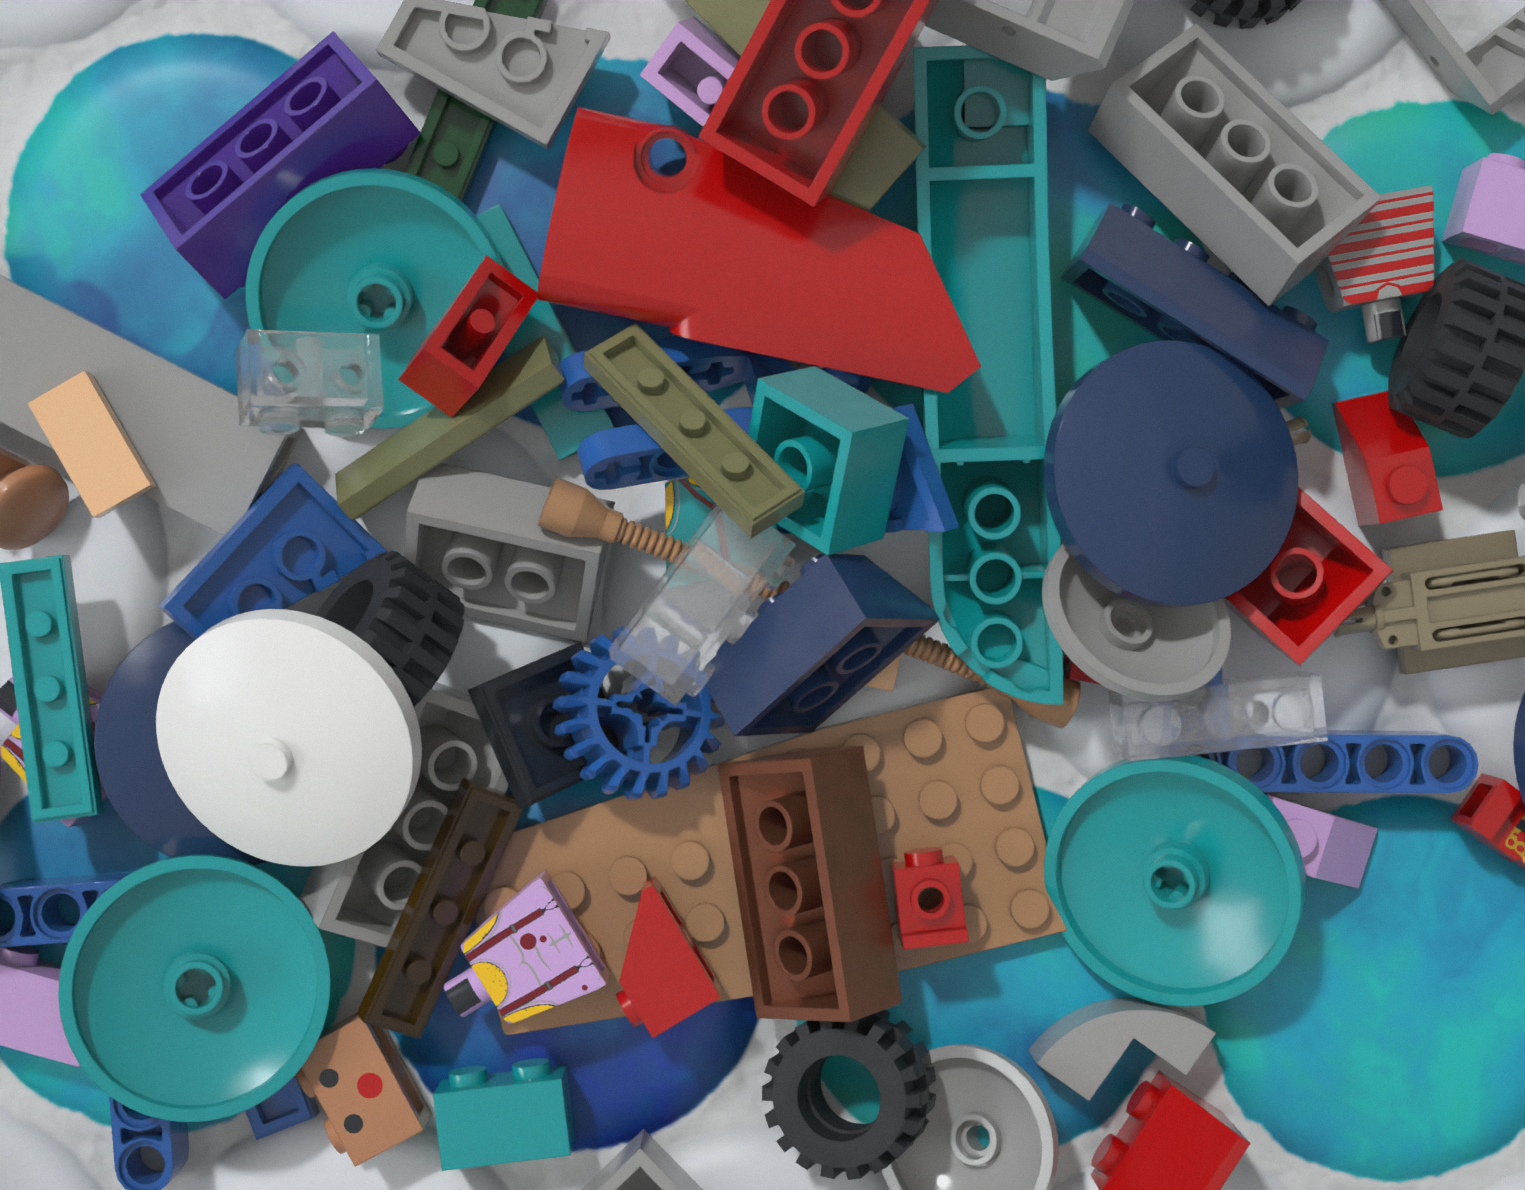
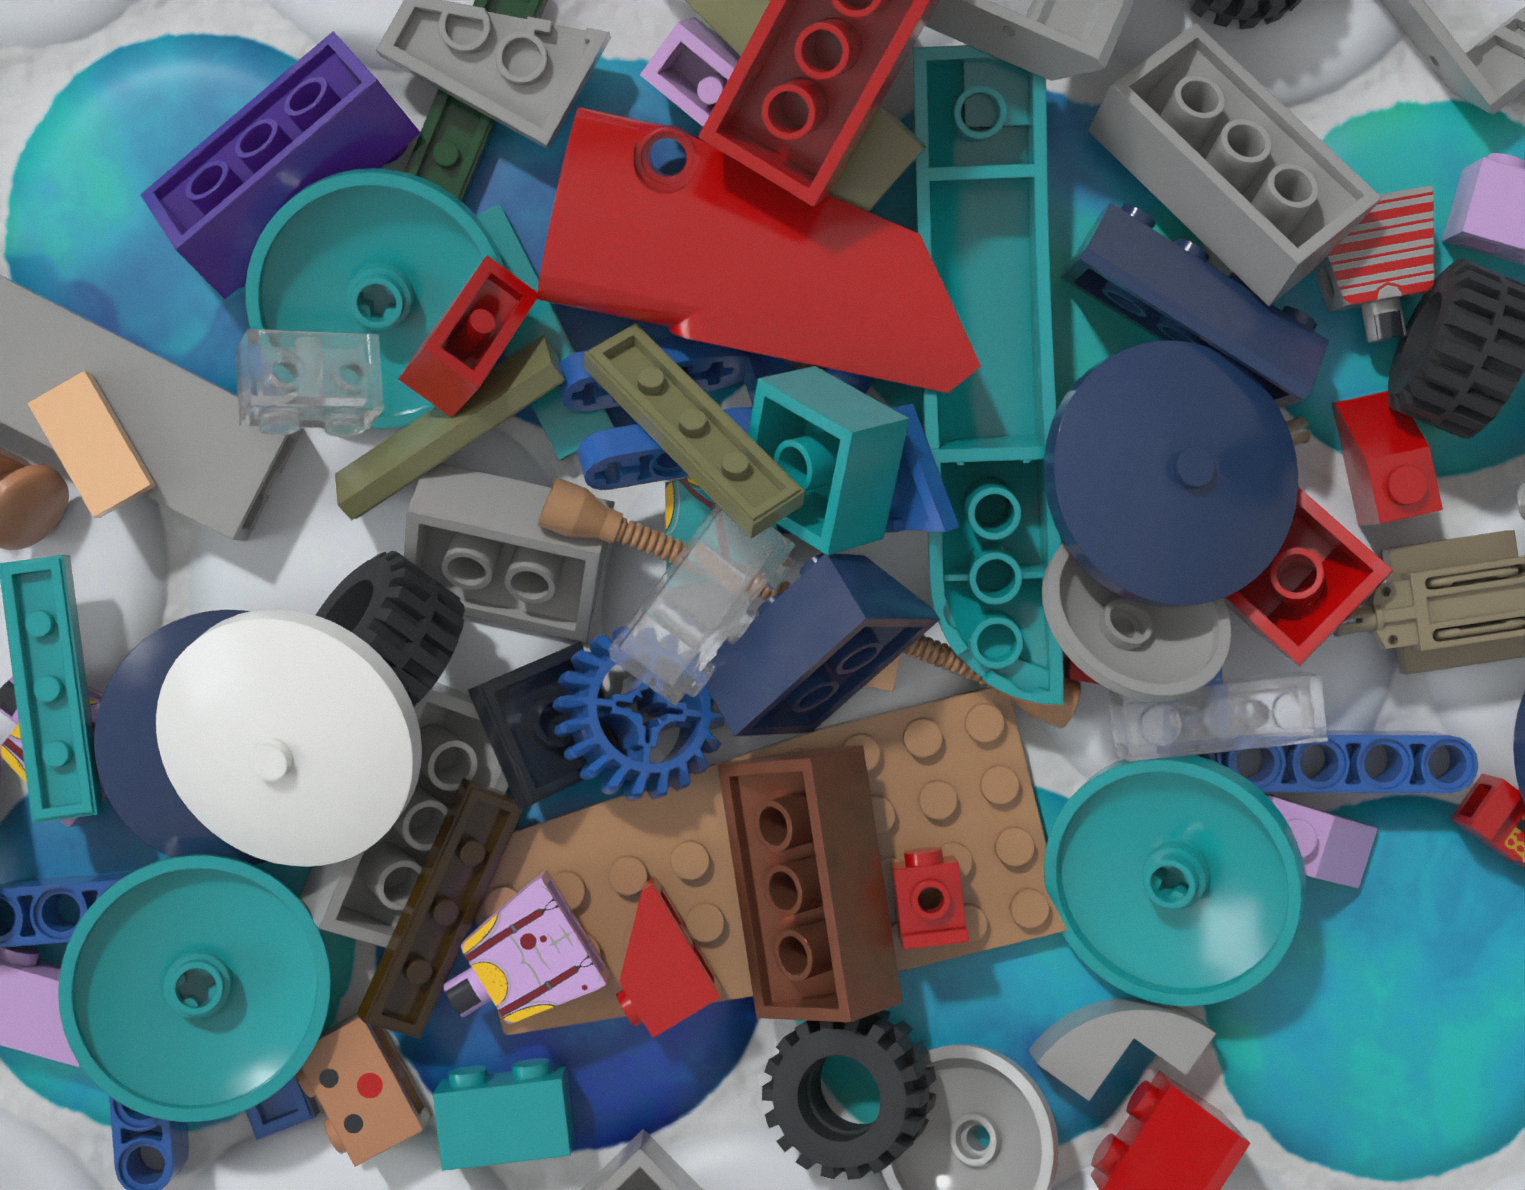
(273, 556): blue wing -> none

